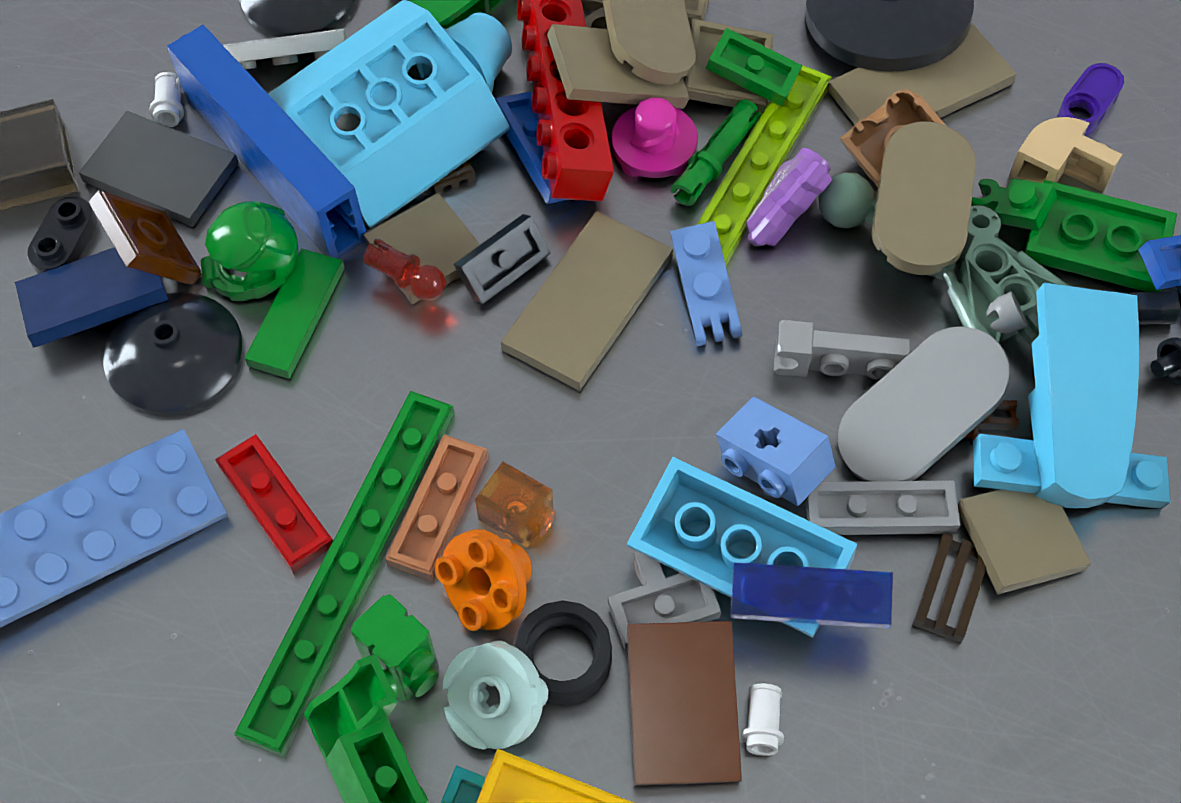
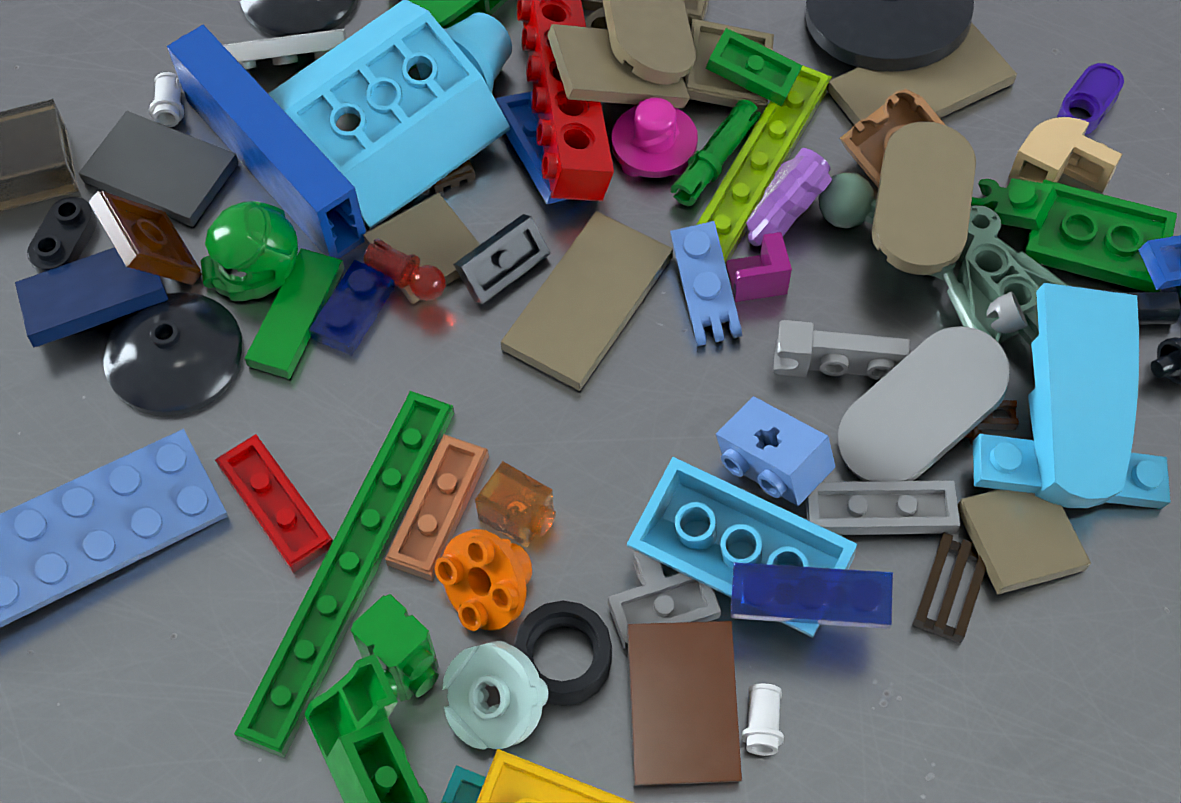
(352, 308): none -> clear blue plate
(761, 274): none -> magenta panel

